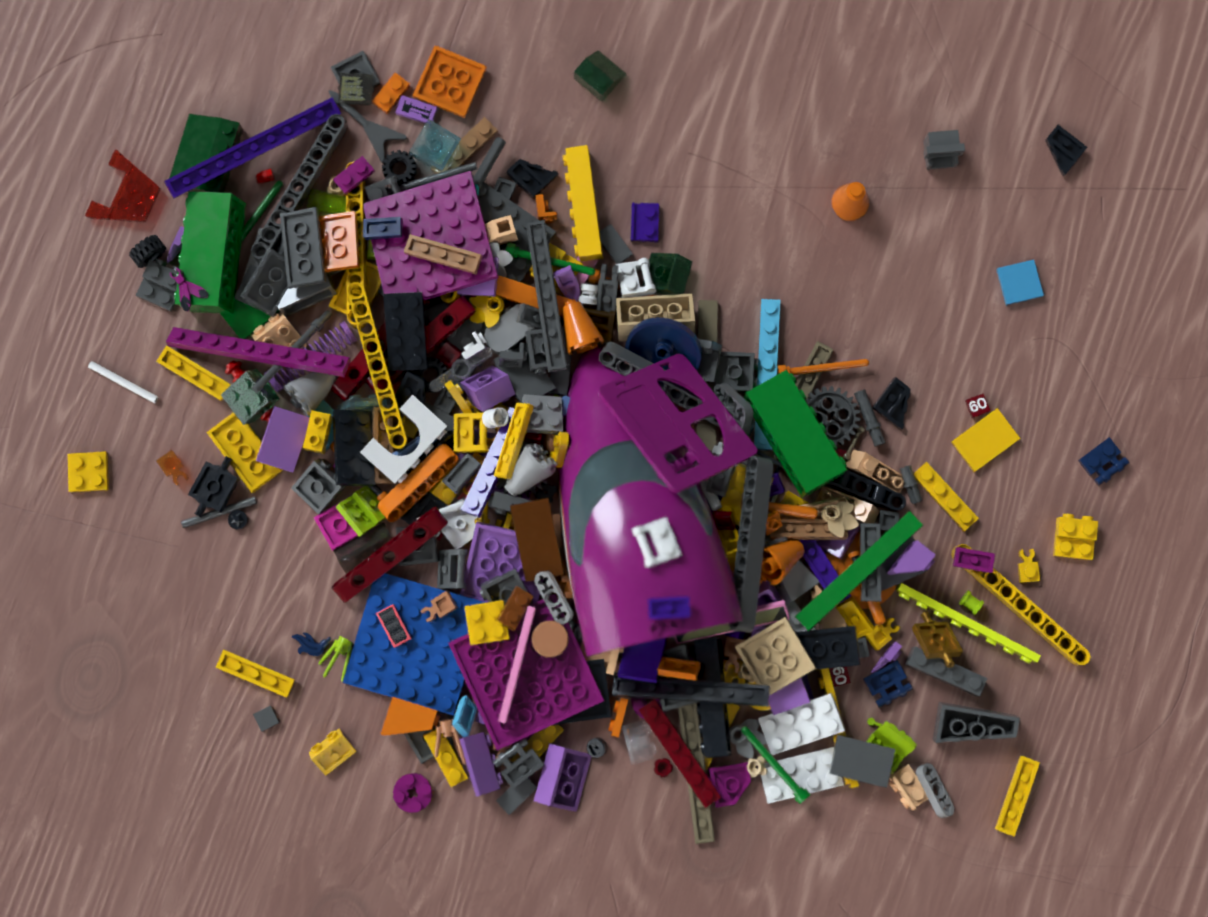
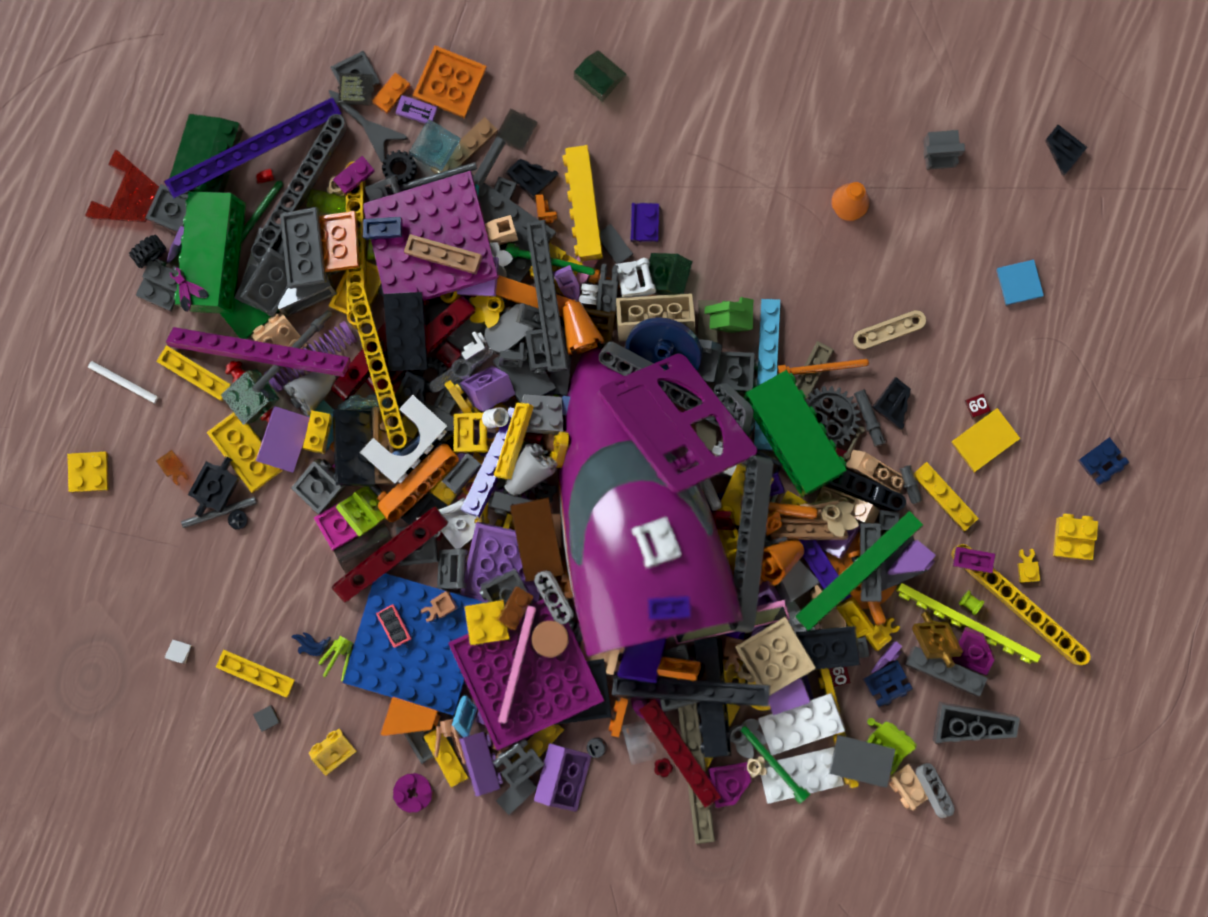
(166, 210): none -> dark grey plate
(178, 651): none -> white slope
(517, 129): none -> clear smoke piece
(719, 483): dark grey plate -> none
(731, 316): none -> bright green plate
(889, 330): none -> tan plate
(976, 651): none -> magenta plate
(1017, 795): yellow plate -> none

